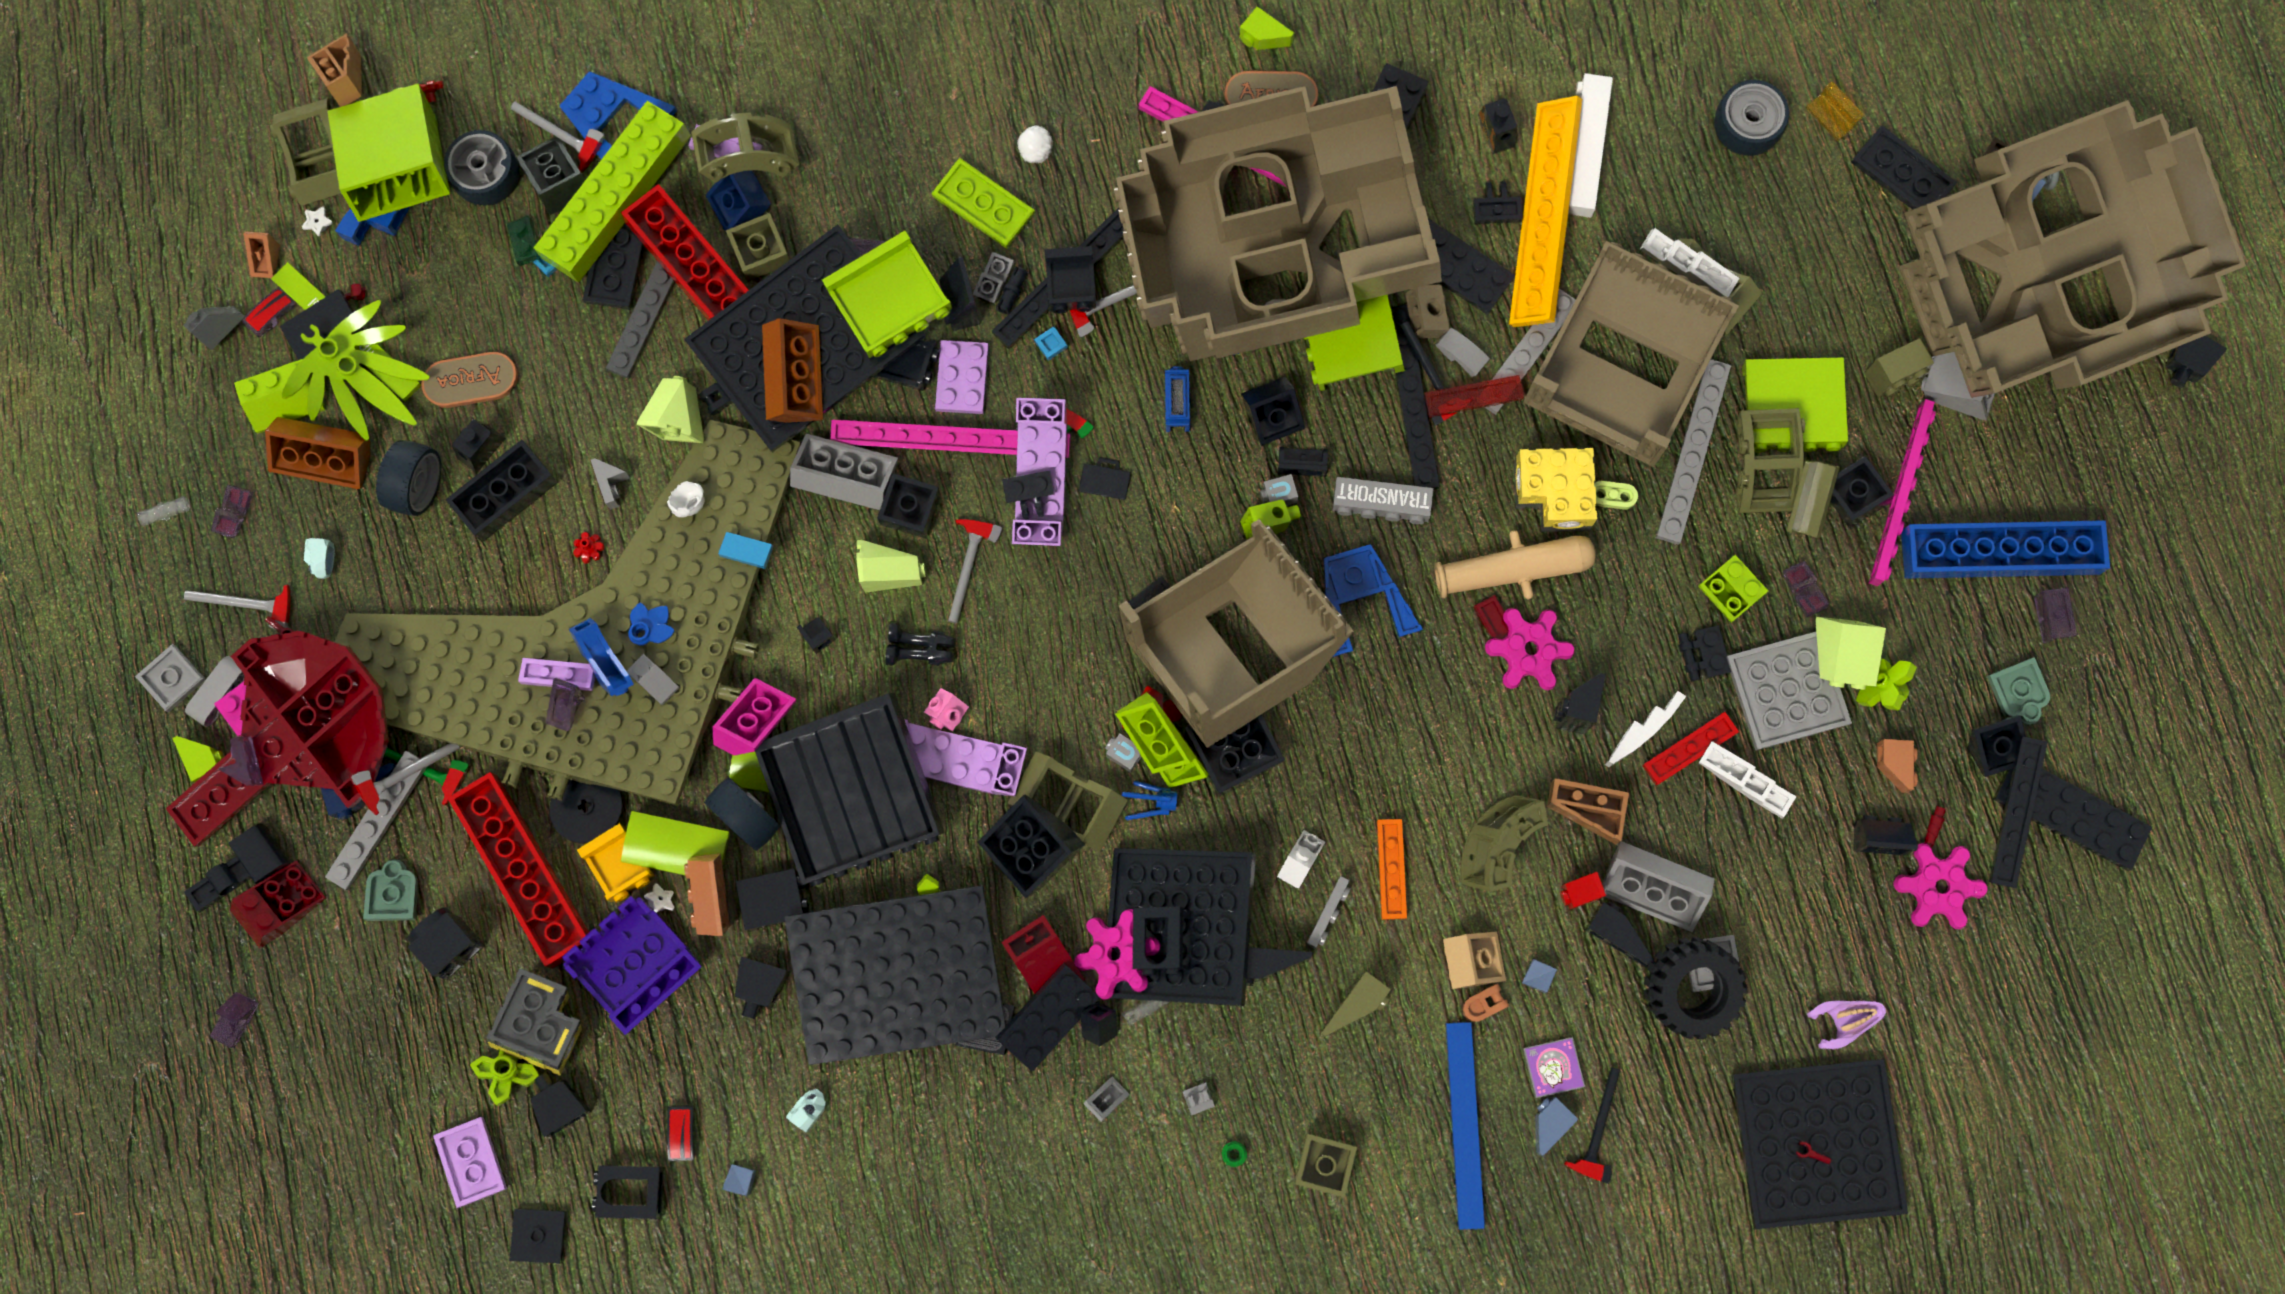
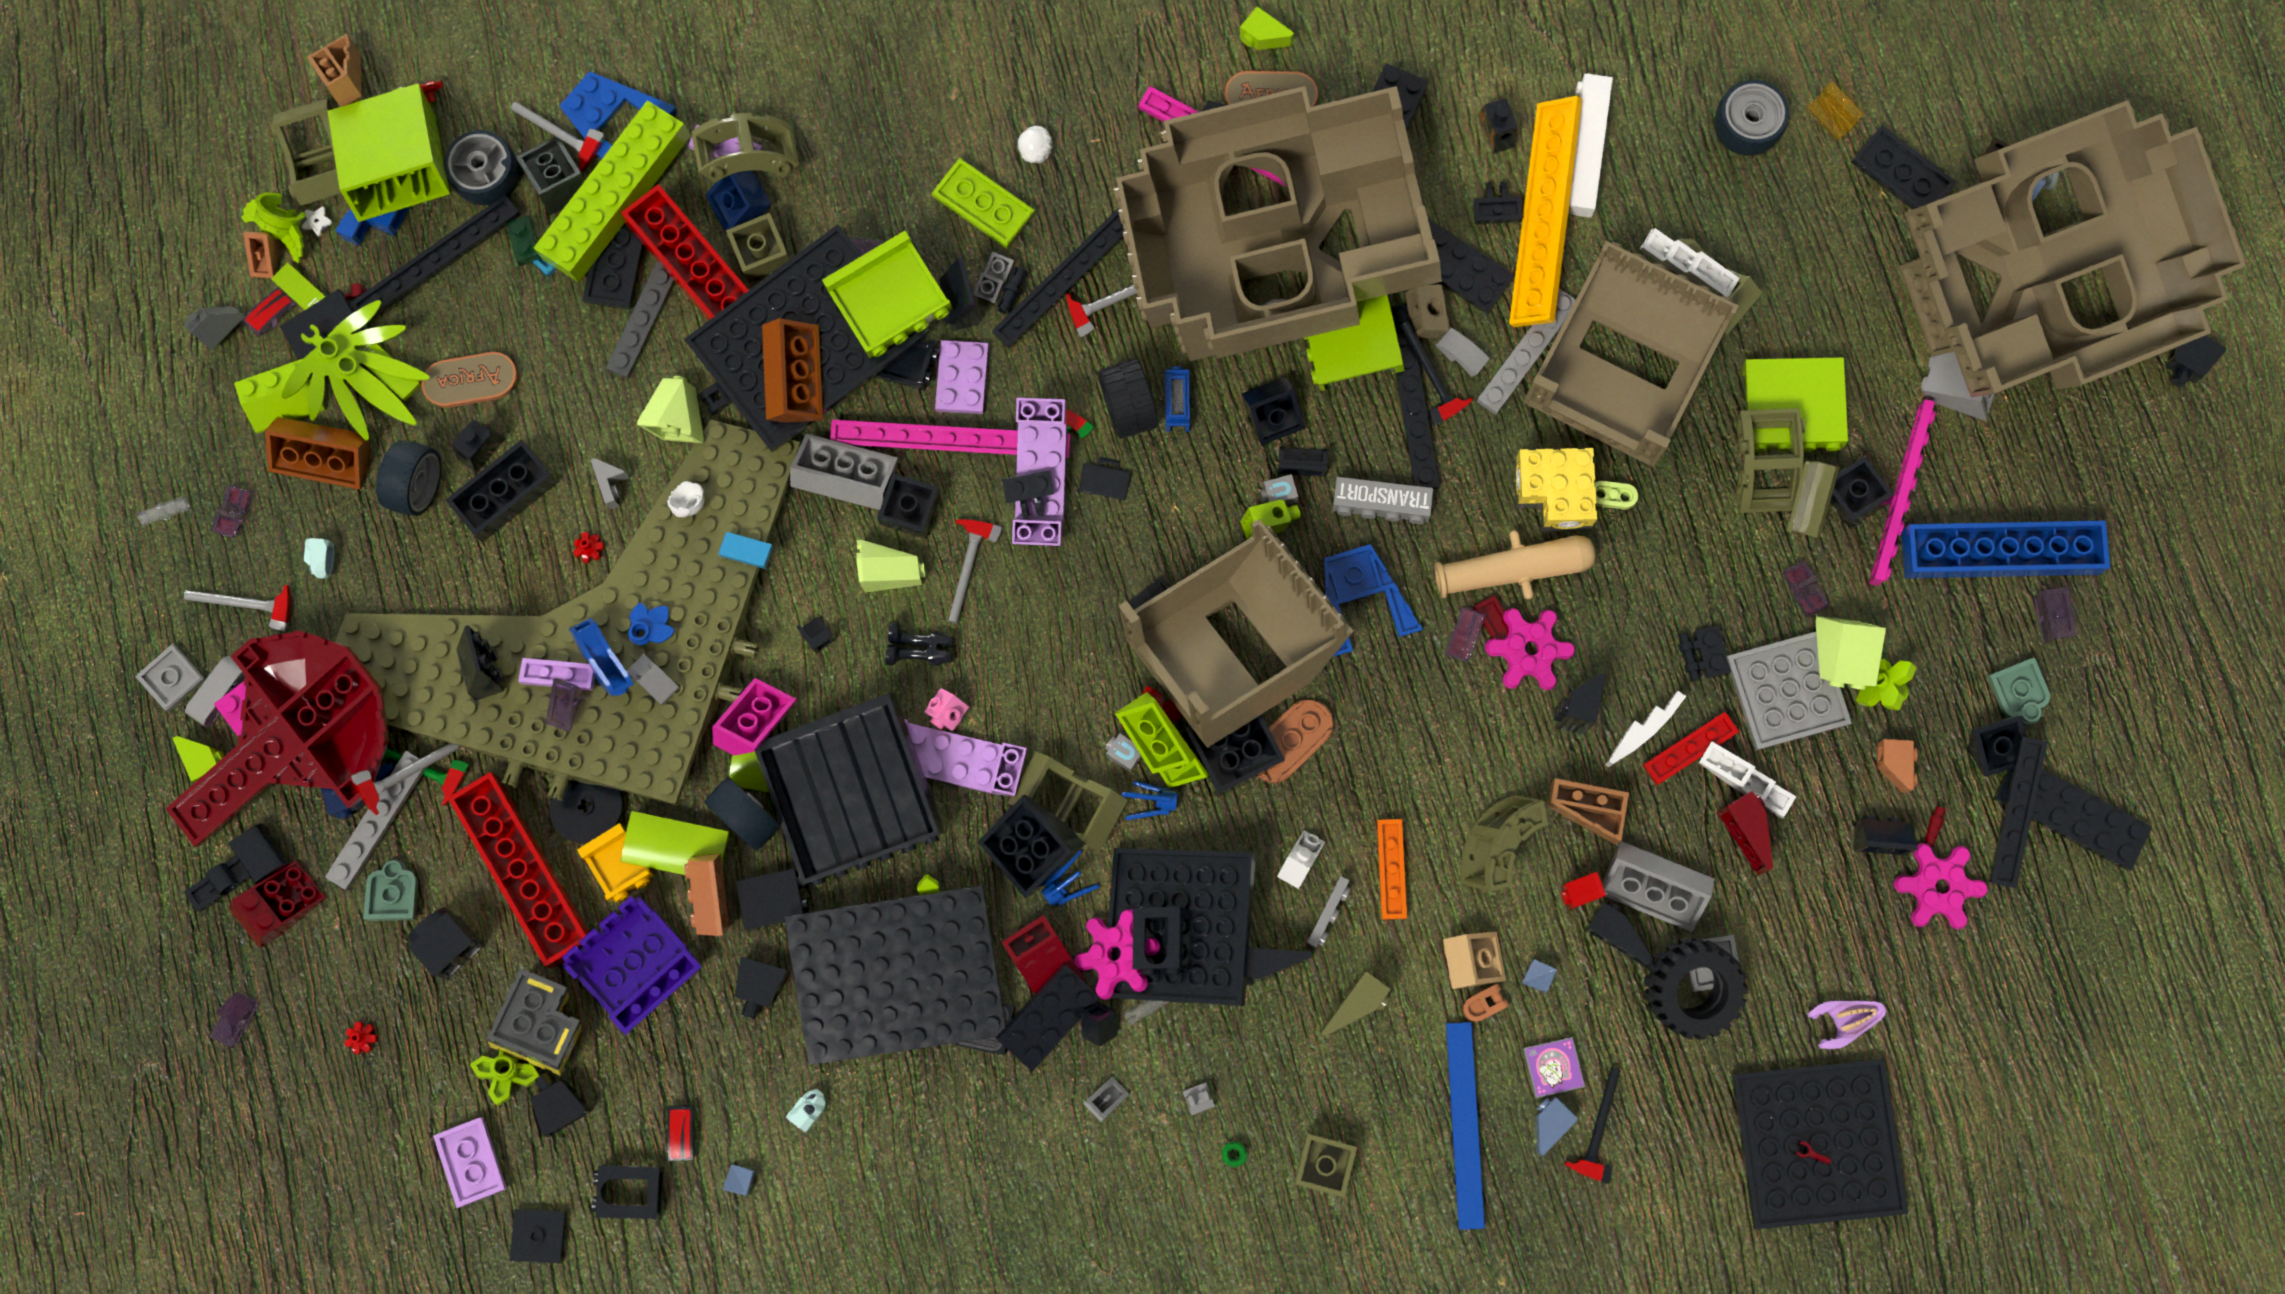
(246, 767): clear purple slope -> none
(276, 221): none -> lime helmet
(279, 628): dark red hand -> none
(360, 1038): none -> red plant
(439, 255): none -> black plate
(479, 665): none -> black slope
(656, 903): white plate -> none
(1050, 343): dark azure plate -> none
(1055, 891): none -> blue plant
(1070, 279): black panel -> none
(1128, 398): none -> black tyre
(1299, 736): none -> nougat tile
(1465, 634): none -> clear purple slope
(1474, 396): clear red tile -> none
(1693, 452): light grey plate -> none
(1733, 588): lime slope -> none
(1749, 828): none -> dark red slope
(1899, 368): olive brick -> none

